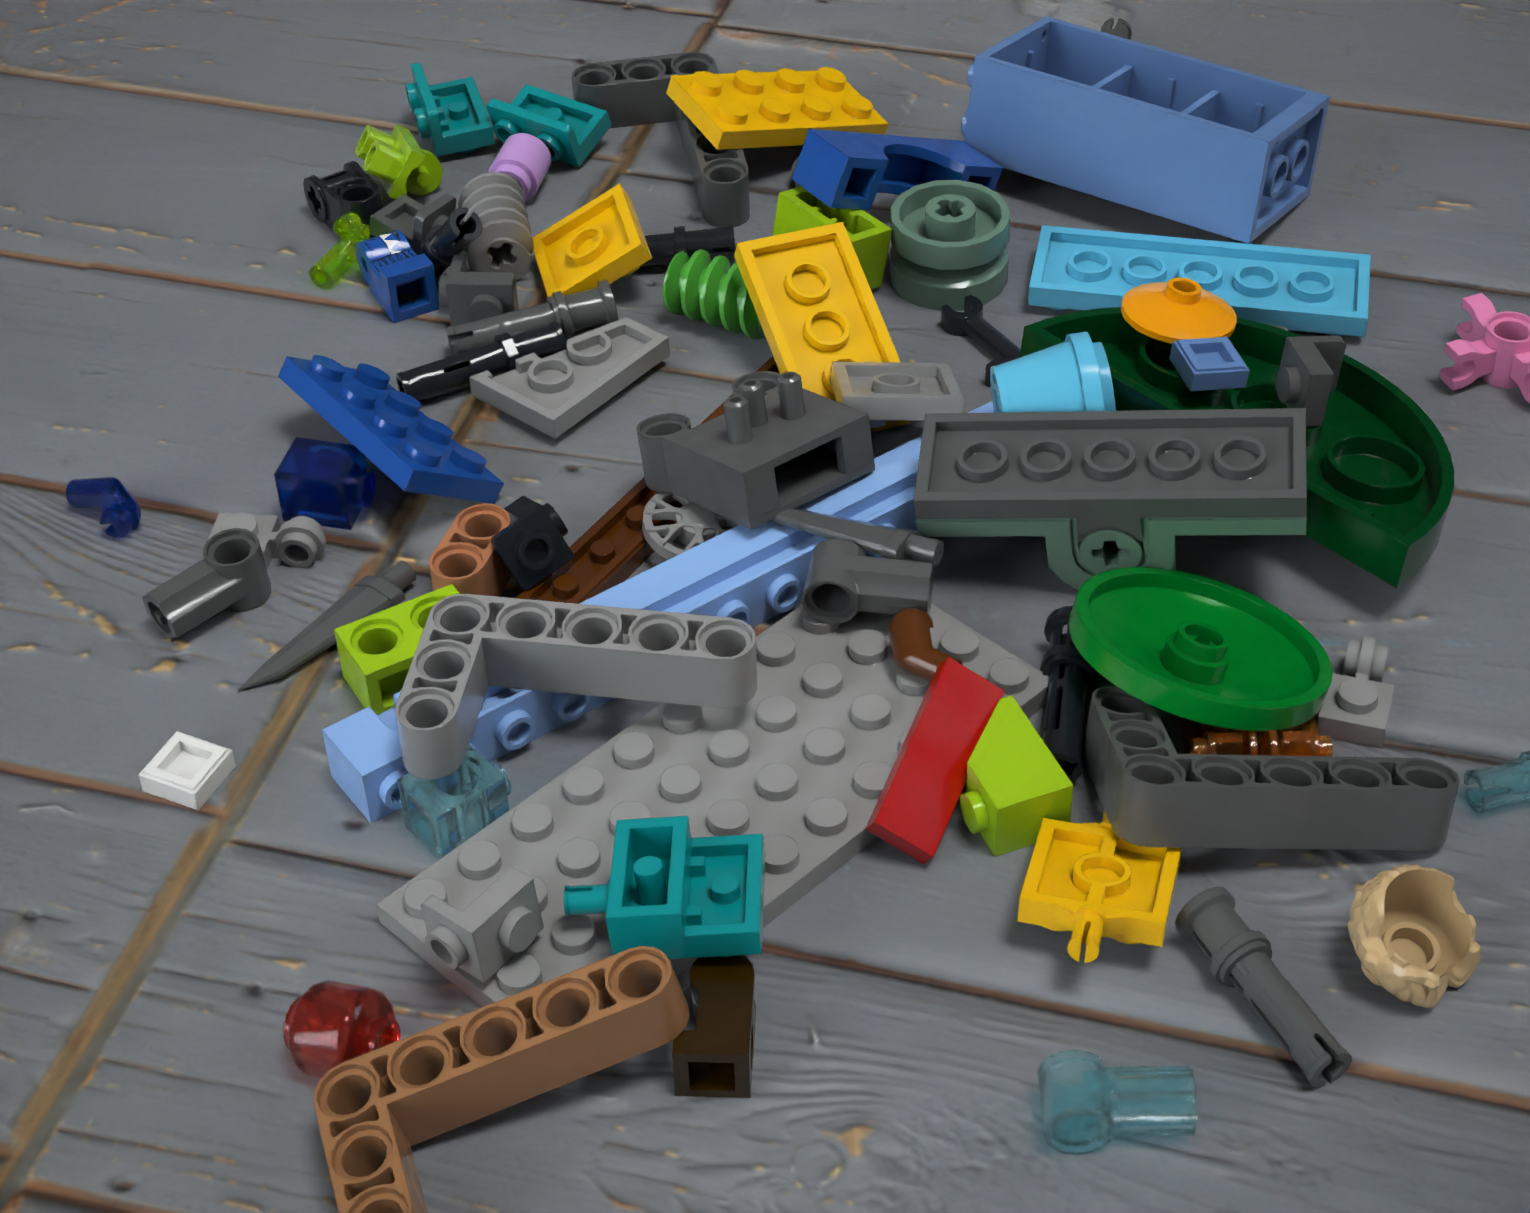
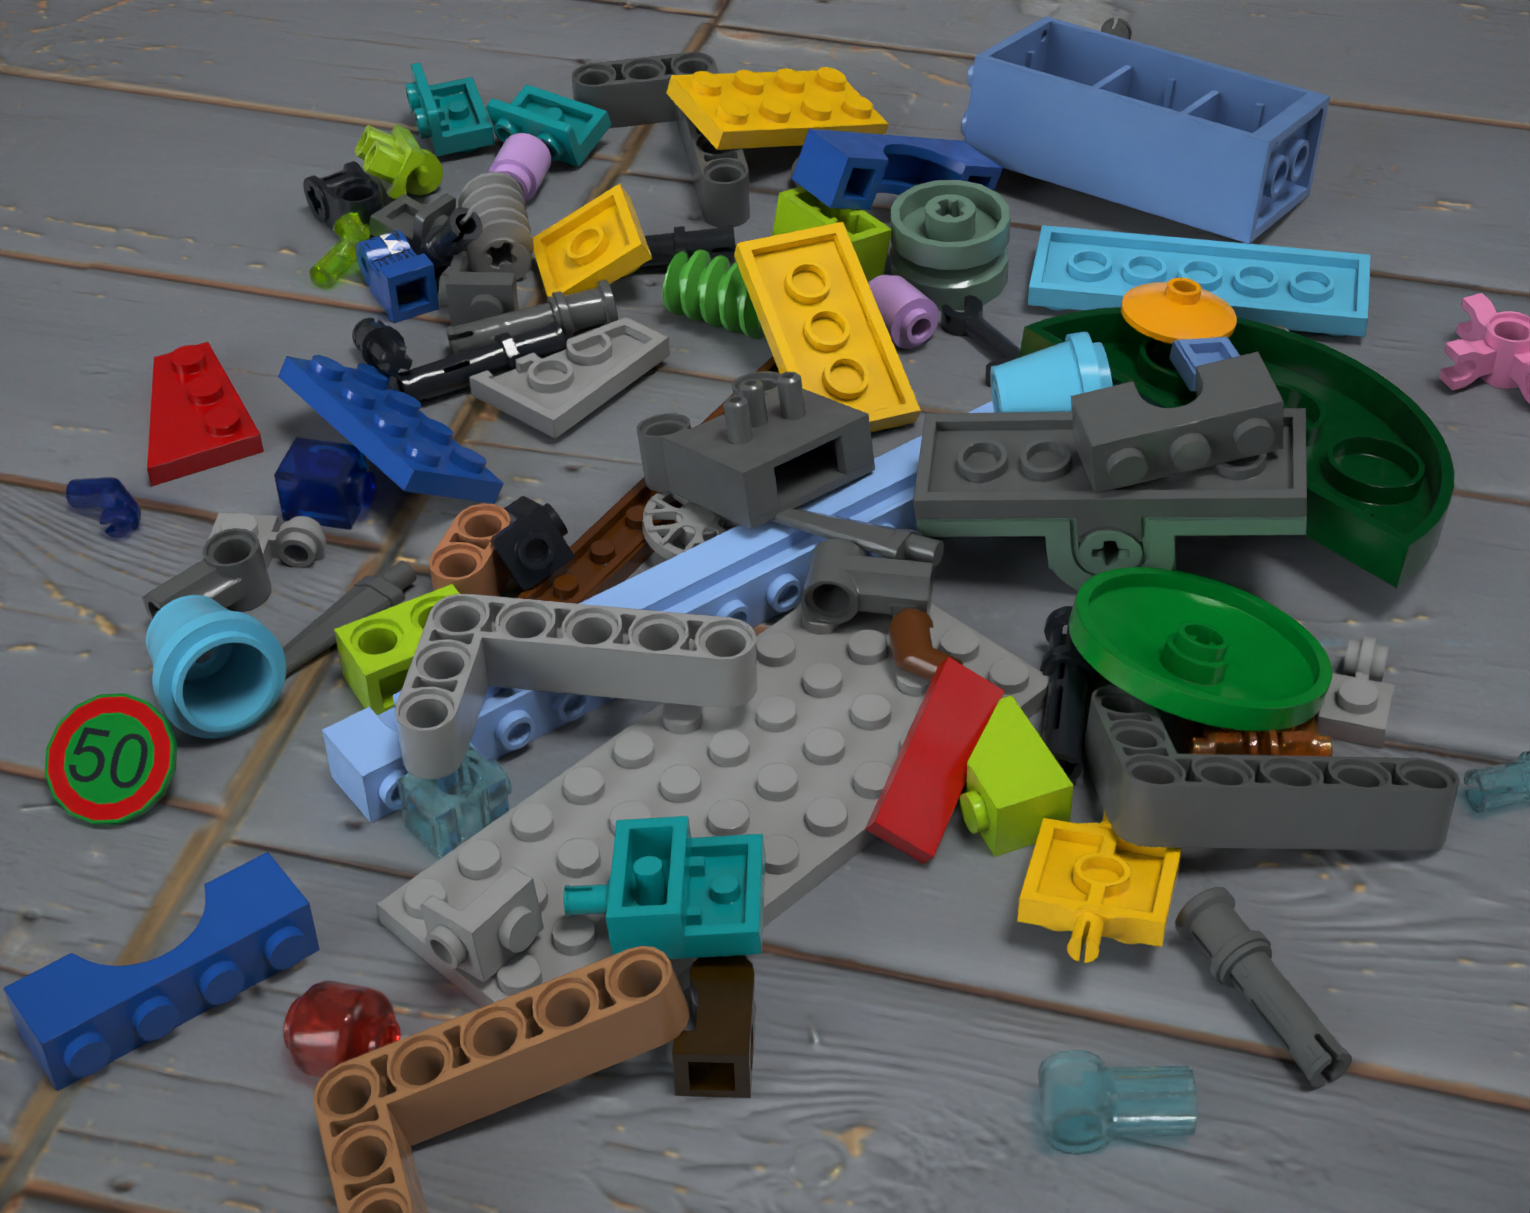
(93, 1013): none -> blue arch
(111, 759): none -> piece
(187, 770): white tile -> none
(195, 416): none -> red wing
(213, 667): none -> medium azure piece
(381, 346): none -> black axle
(896, 390): light grey plate -> none
(905, 310): none -> lavender brick
(1134, 442): none -> dark grey arch
(1310, 373): dark grey bracket -> none
(1413, 934): tan hair -> none

